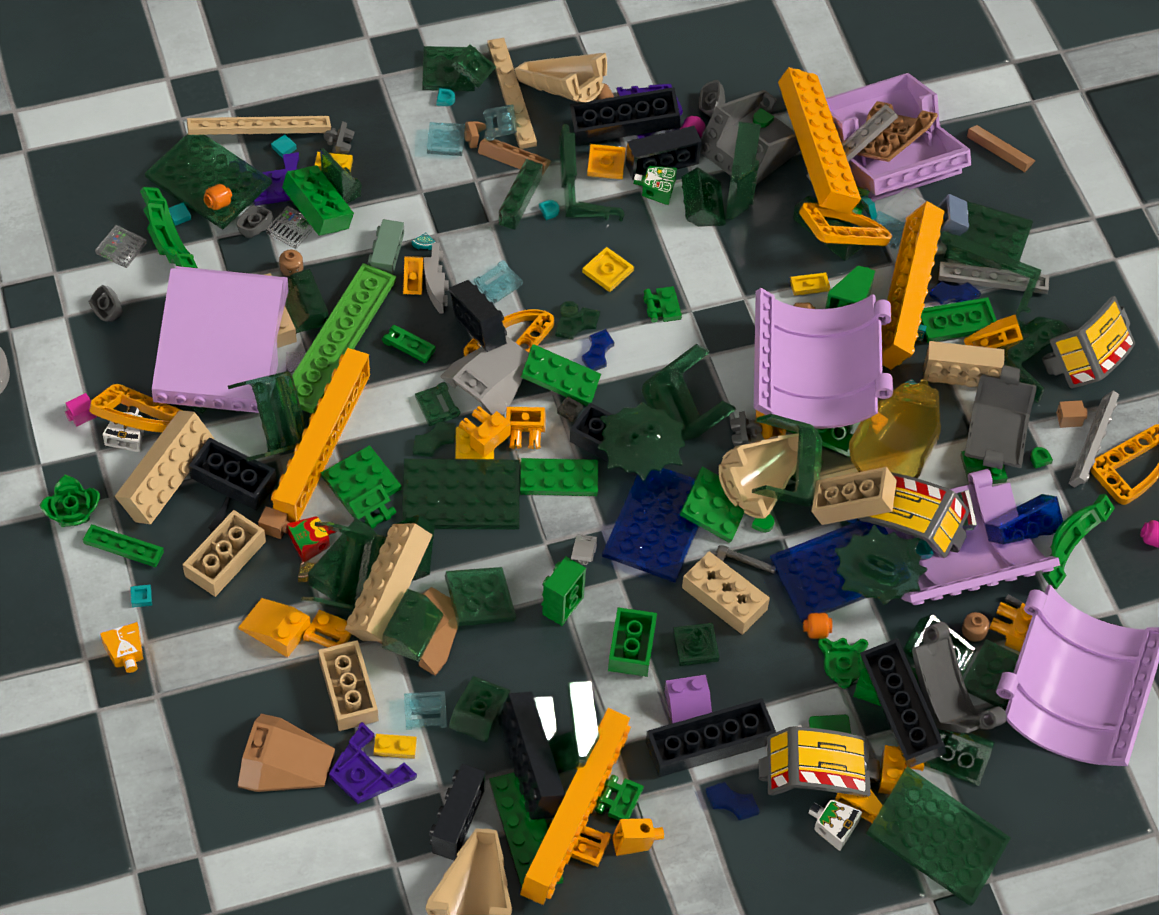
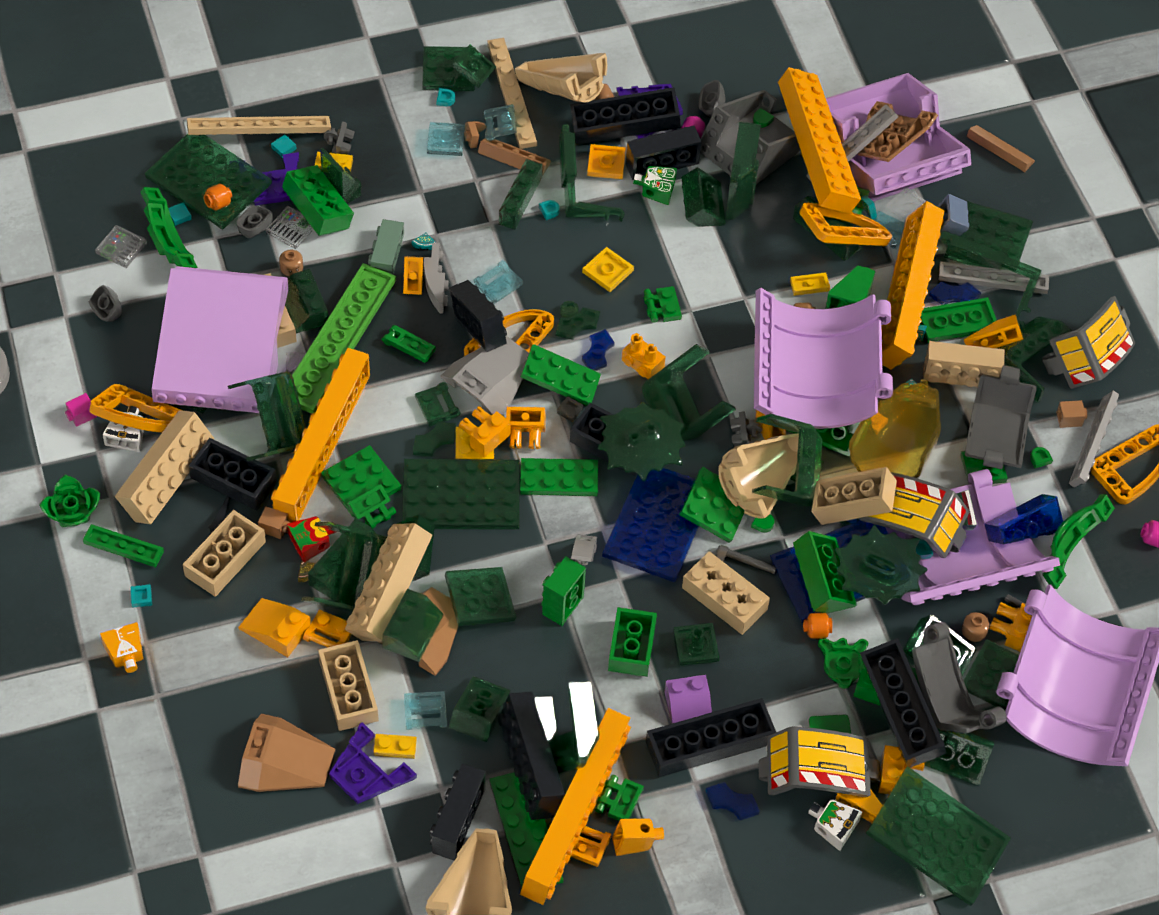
(643, 357): none -> light orange brick
(819, 566): none -> green slope

